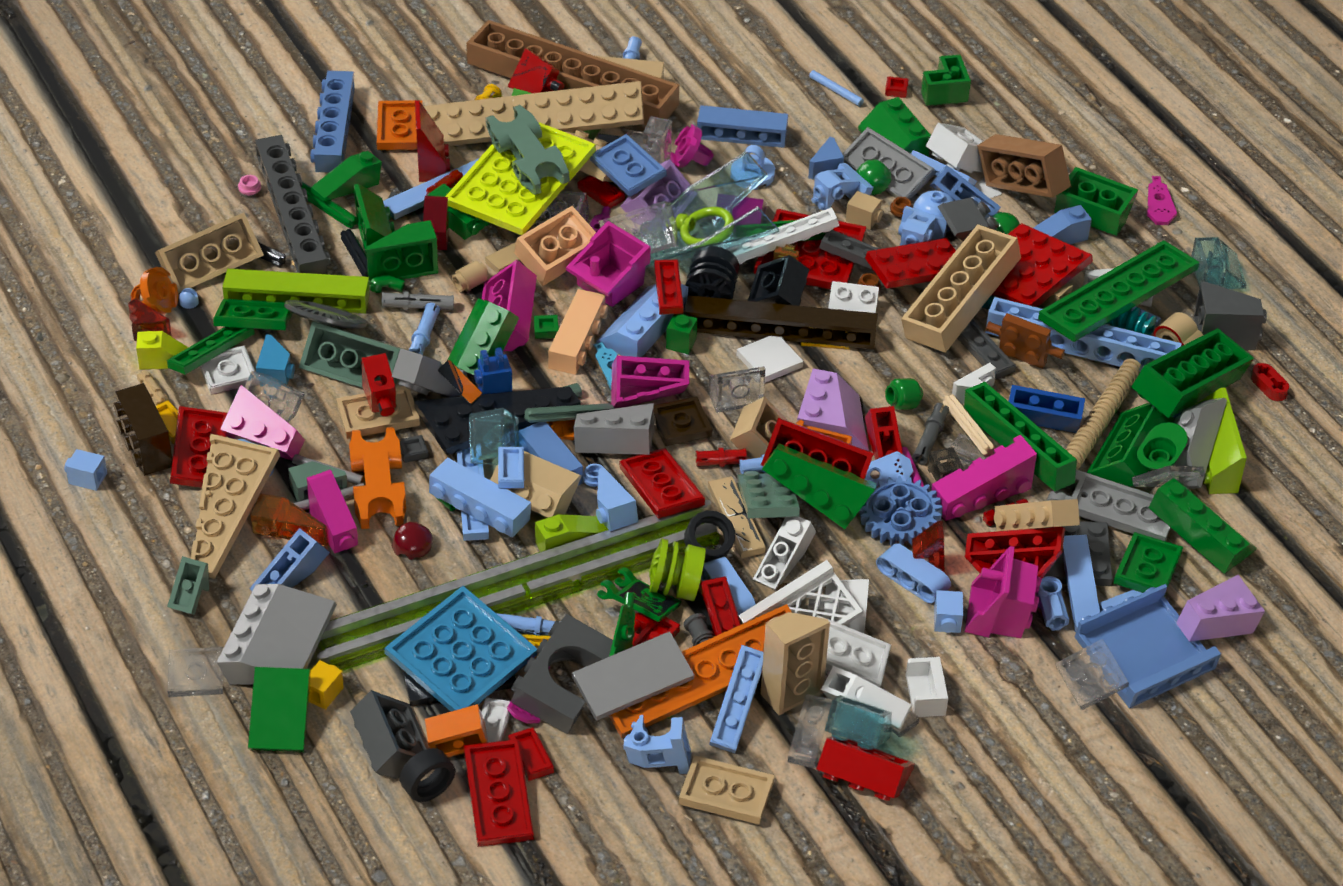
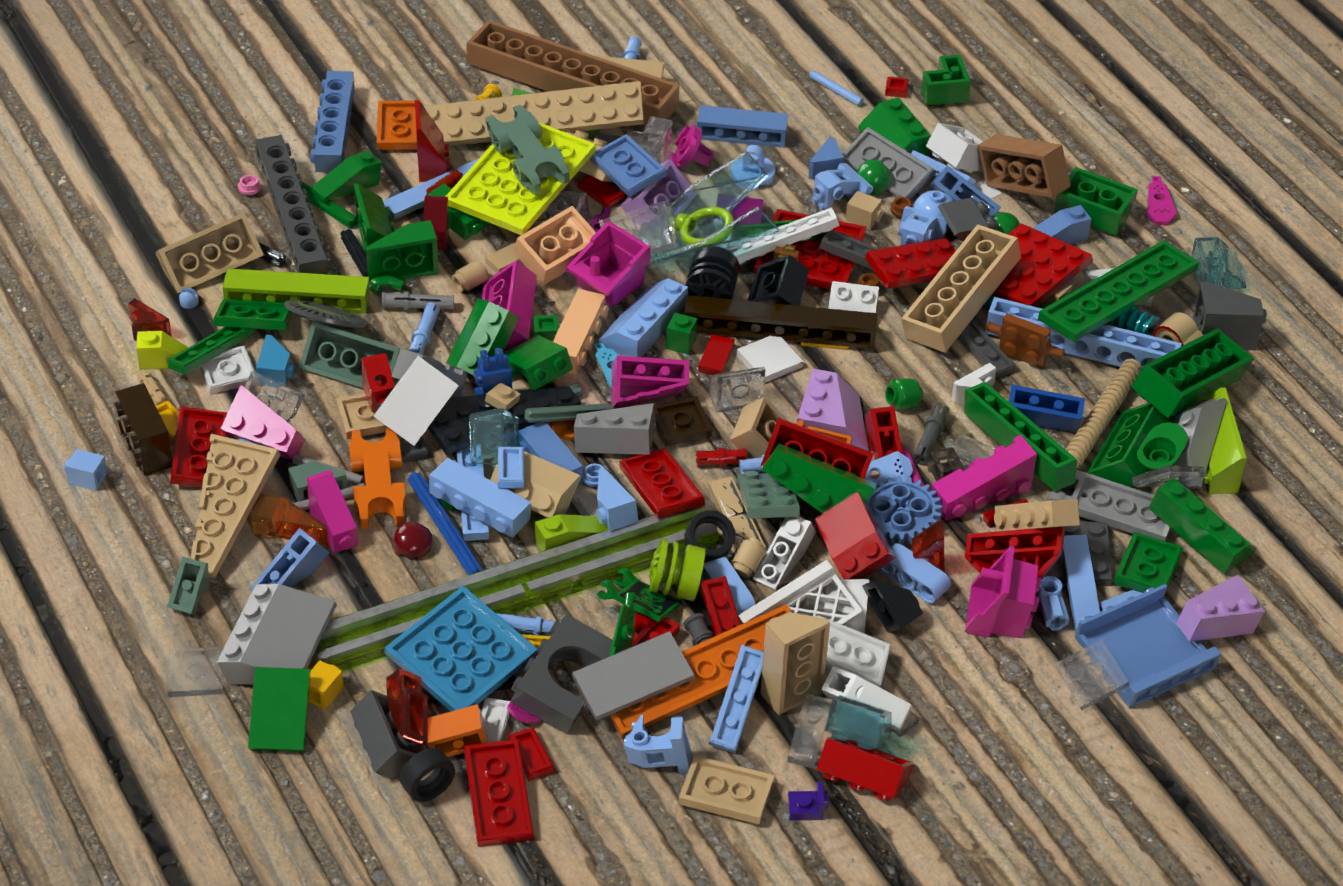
(157, 290): orange tile -> none
(408, 705): none -> clear red slope
(416, 400): none -> white tile
(444, 524): none -> blue axle
(459, 381): sticker -> none
(502, 397): none -> tan plate
(535, 75): red torso -> none
(539, 361): none -> green panel
(668, 287): red tile -> none
(716, 355): none -> red tile
(748, 557): none -> tan brick
(808, 804): none -> dark purple bracket
(854, 539): none -> slope
(892, 604): none -> black slope
(926, 686): white panel -> none
(948, 611): light blue brick -> none
(969, 425): tan axle -> none
(1269, 382): red beam -> none

